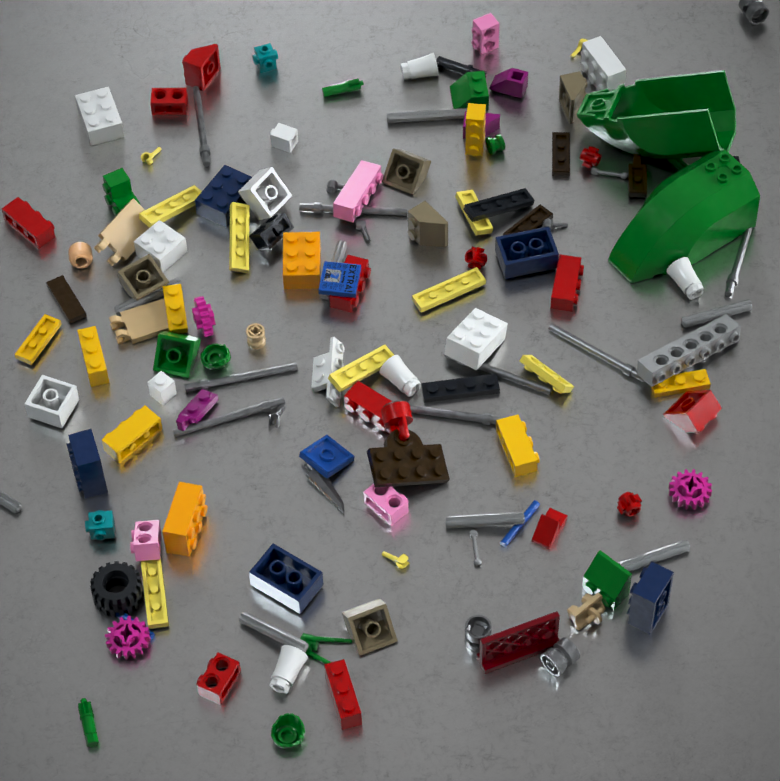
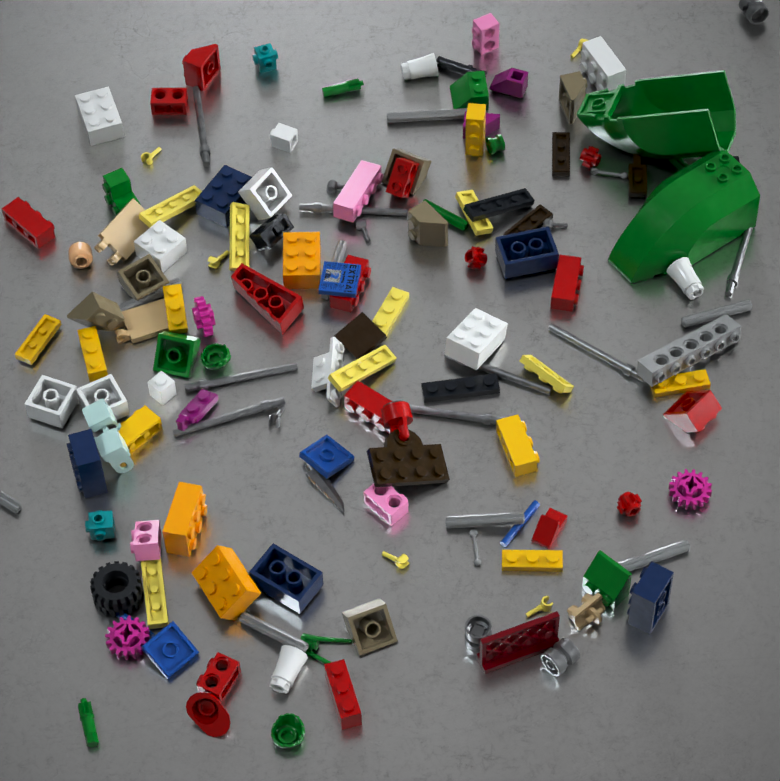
(66, 299): dark brown tile -> none
(97, 312): none -> dark tan slope
(109, 391): none -> white brick
(110, 443): none -> light aqua piece
(169, 650): none -> blue tile
(208, 714): none -> red piece
(215, 262): none -> light yellow hand
(226, 583): none -> light orange brick
(255, 336): tan wheel -> none
(268, 297): none -> red wedge
(360, 336): none -> dark brown tile
(390, 309): none -> light yellow plate
(400, 375): white plant -> none
(402, 177): none -> red brick
(448, 289): light yellow plate -> none
(449, 216): none -> green axle
(532, 560): none -> yellow plate
(542, 607): none -> light yellow hand

